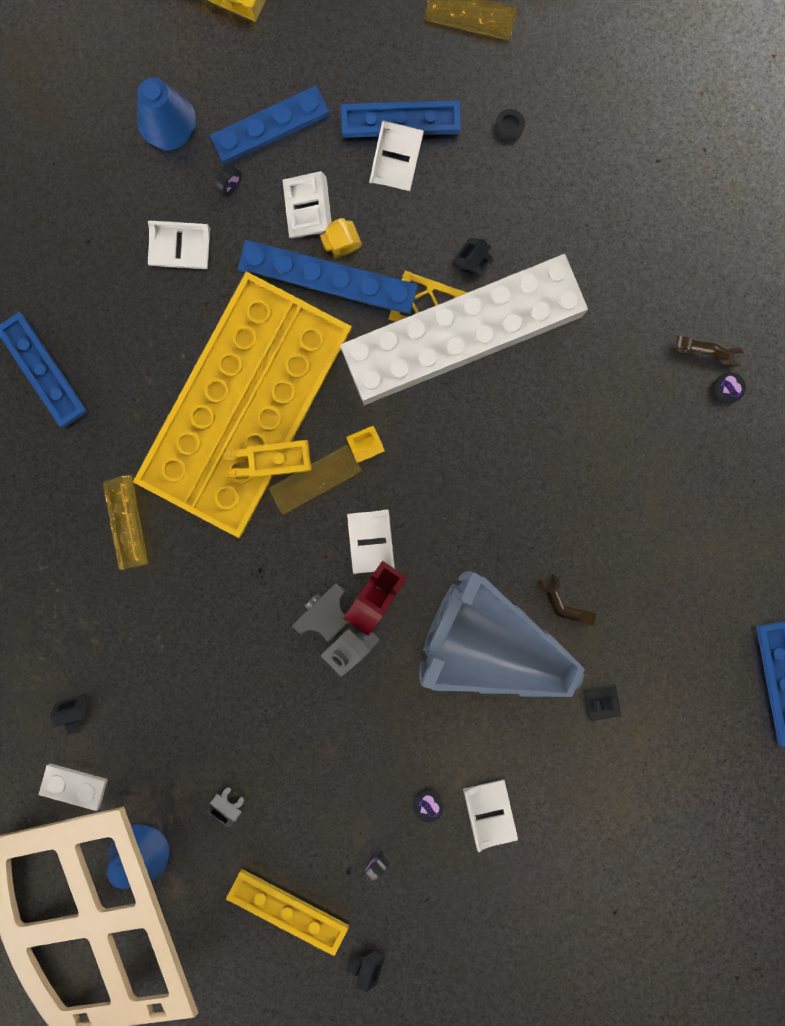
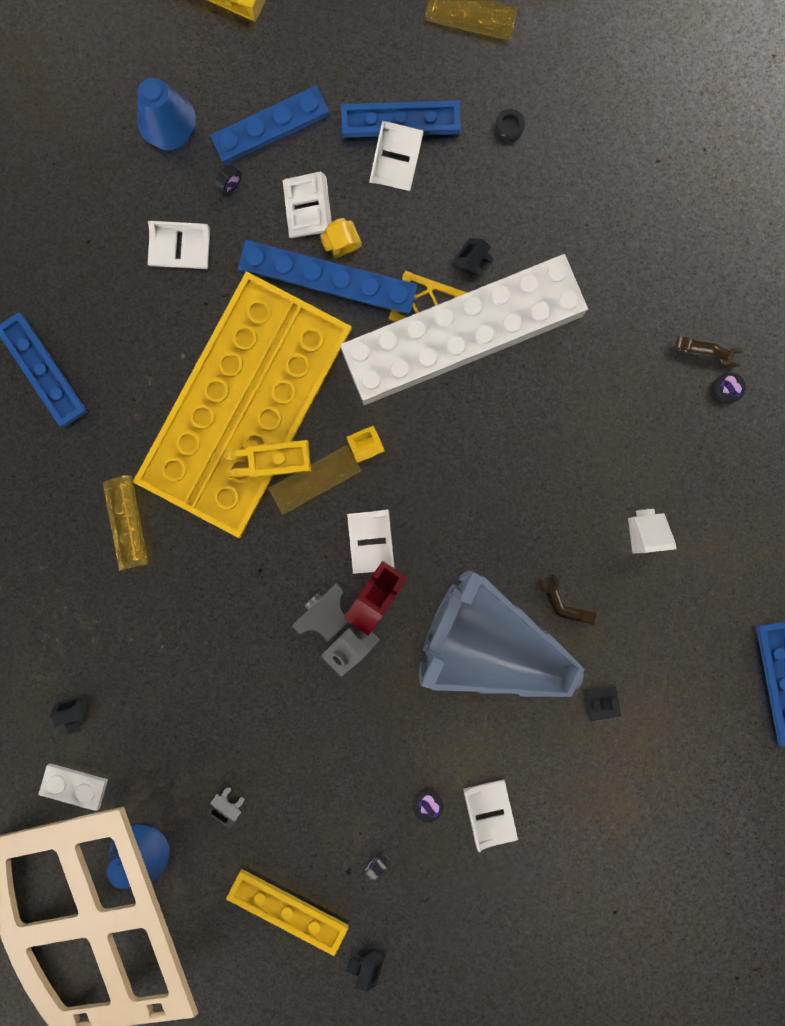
(650, 532): none -> white slope

